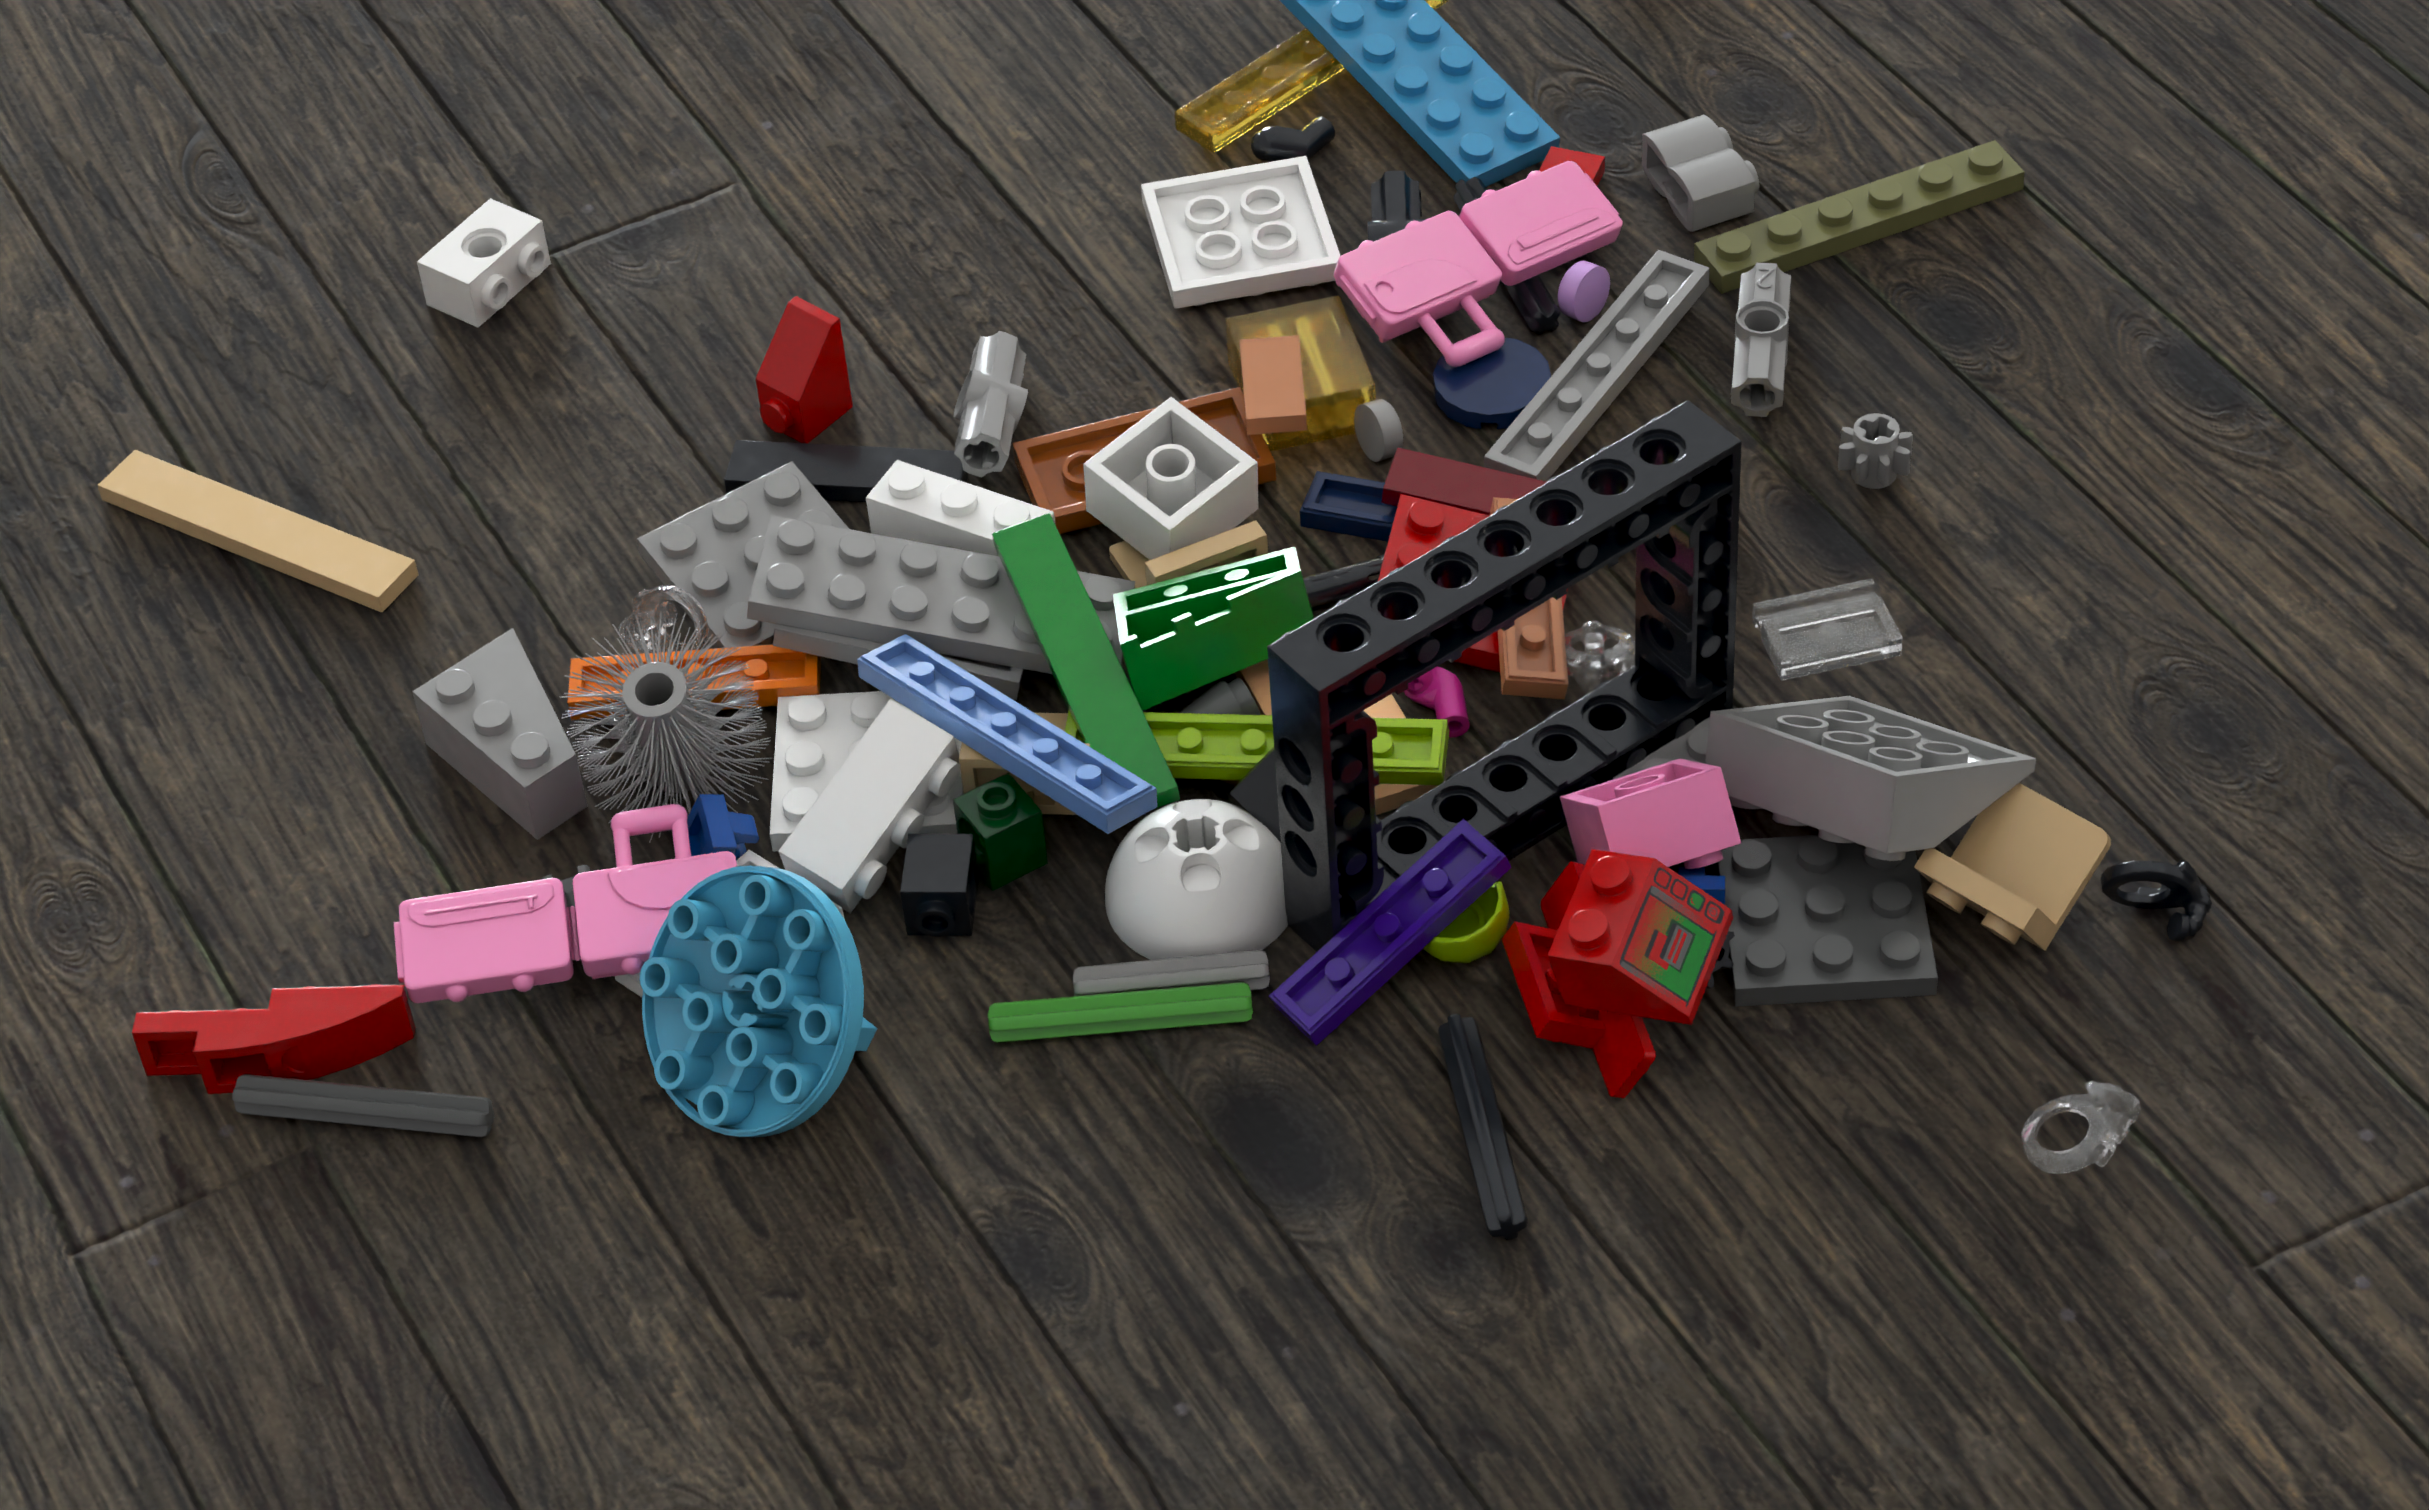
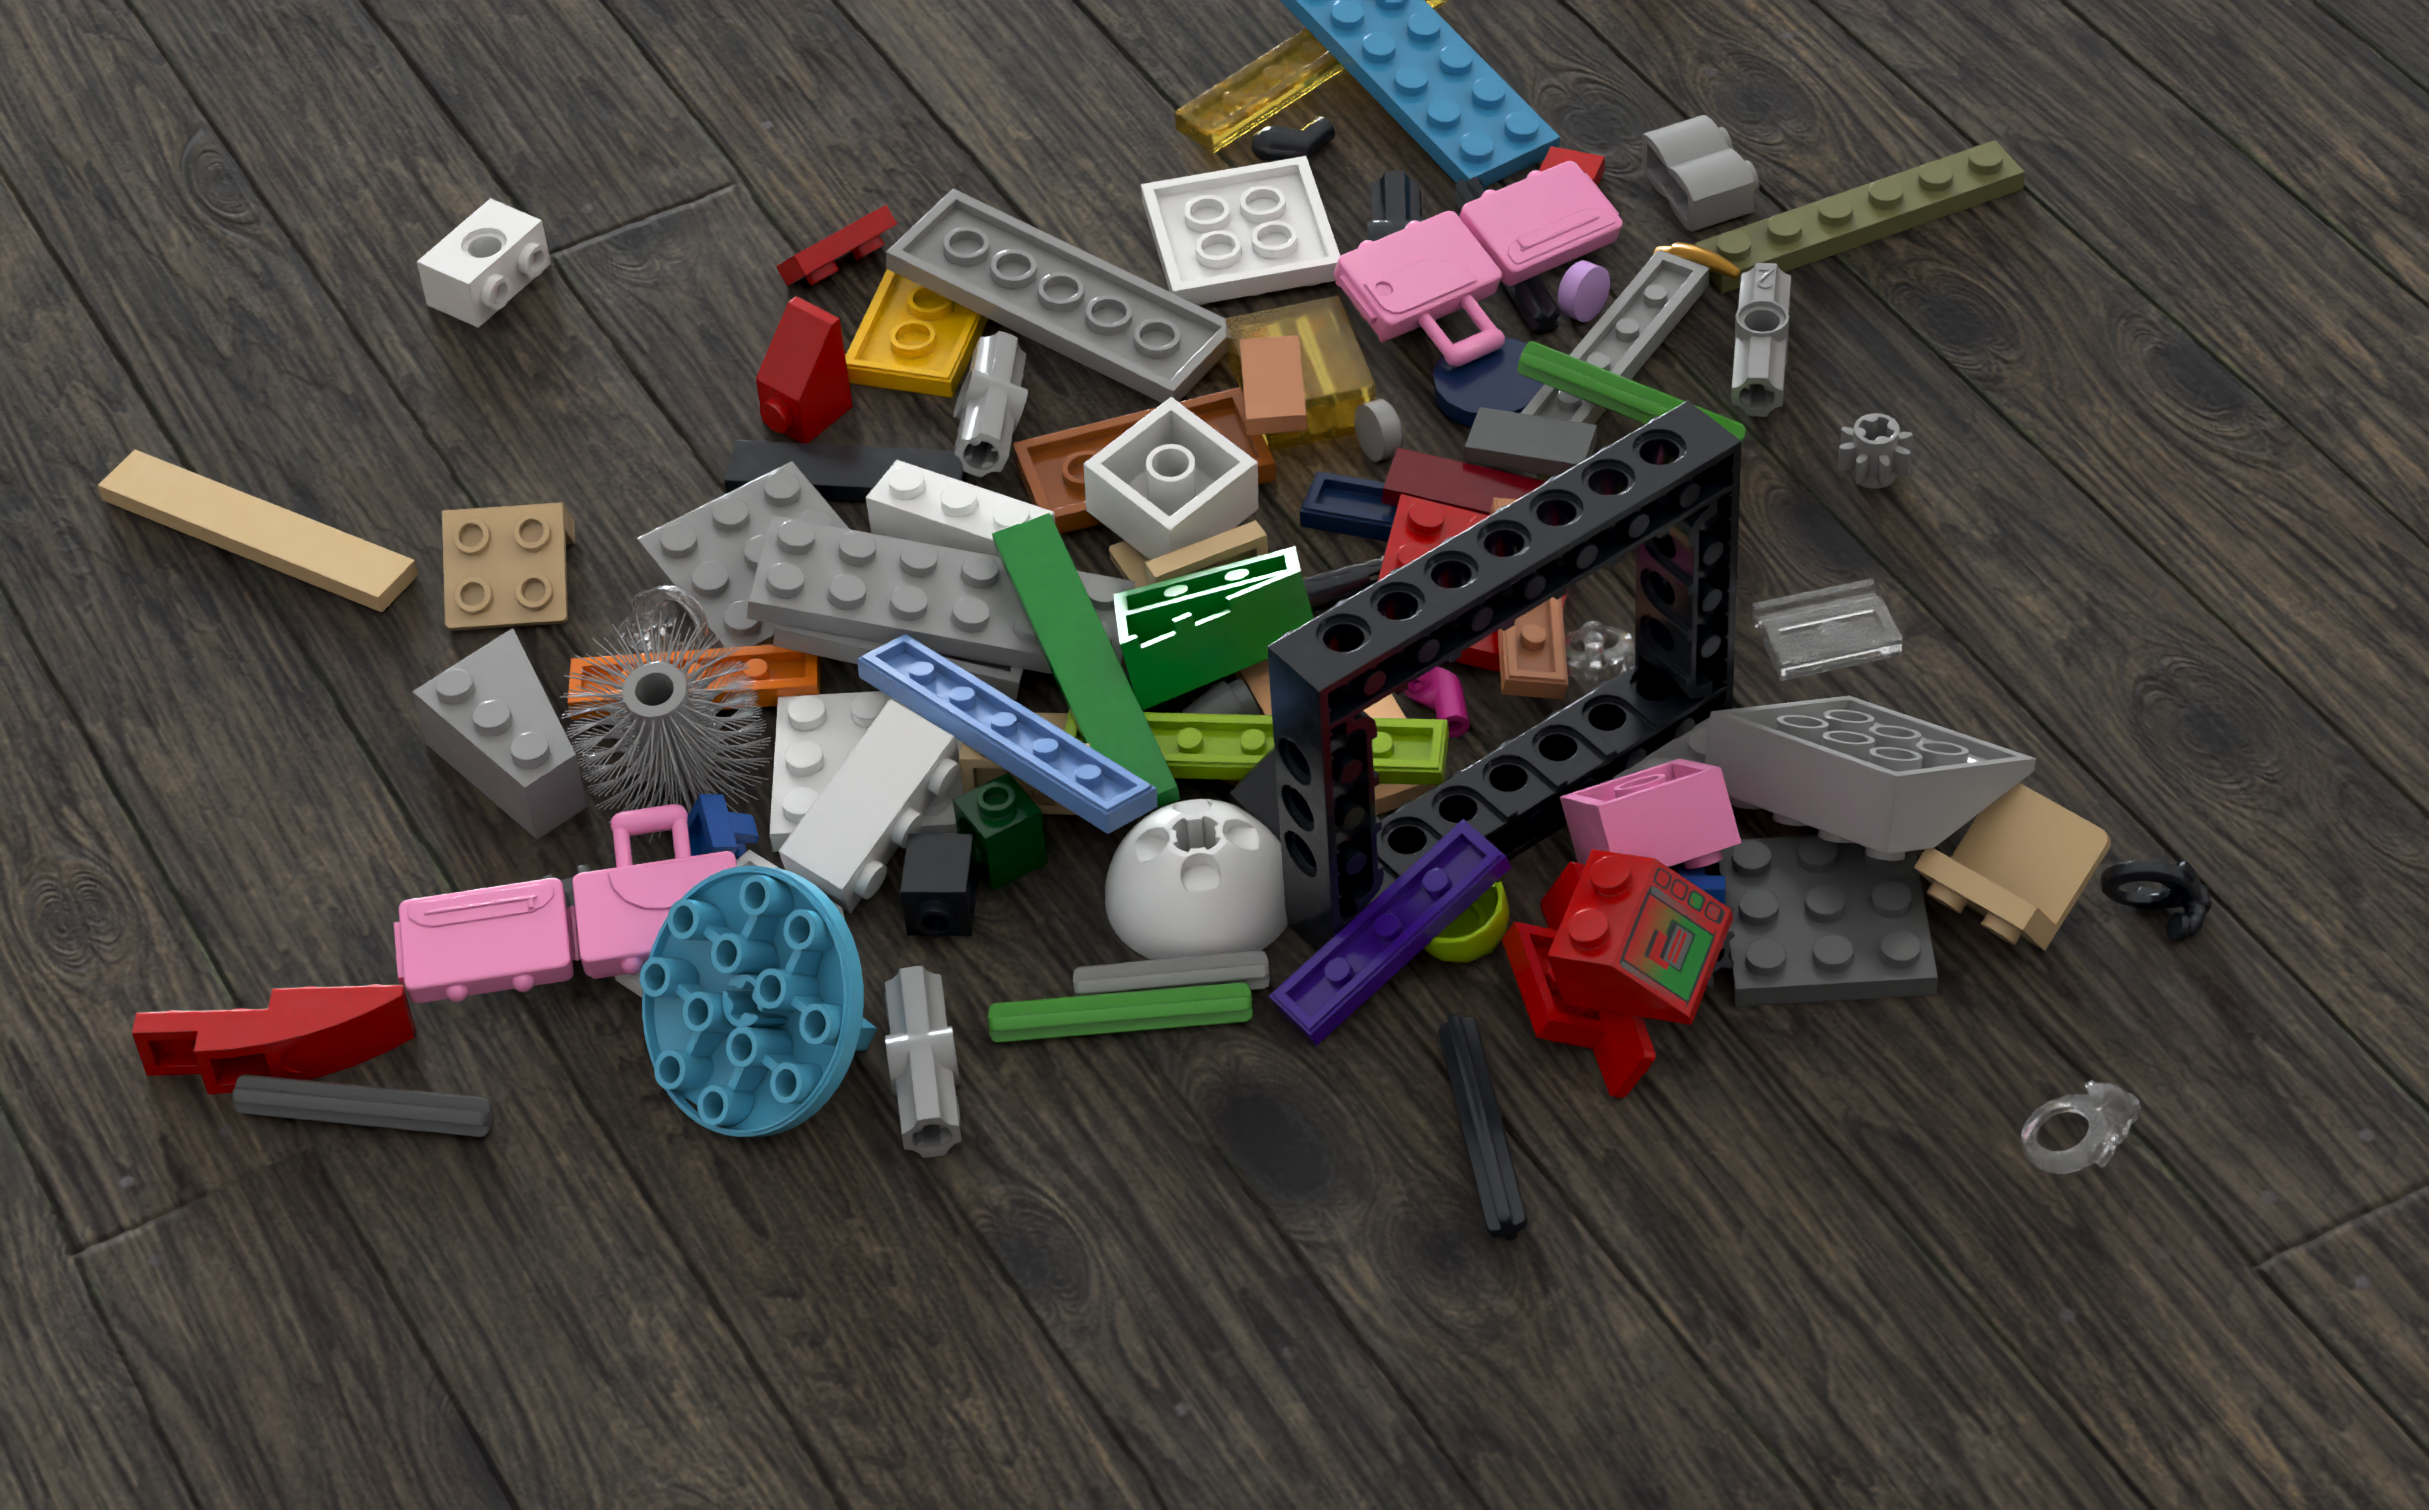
(506, 566): none -> tan bracket
(819, 259): none -> red plate
(913, 340): none -> yellow tile
(922, 1062): none -> light grey piece
(1061, 297): none -> light grey plate
(1528, 442): none -> dark grey tile
(1604, 387): none -> bright green axle
(1704, 257): none -> pearl gold helmet

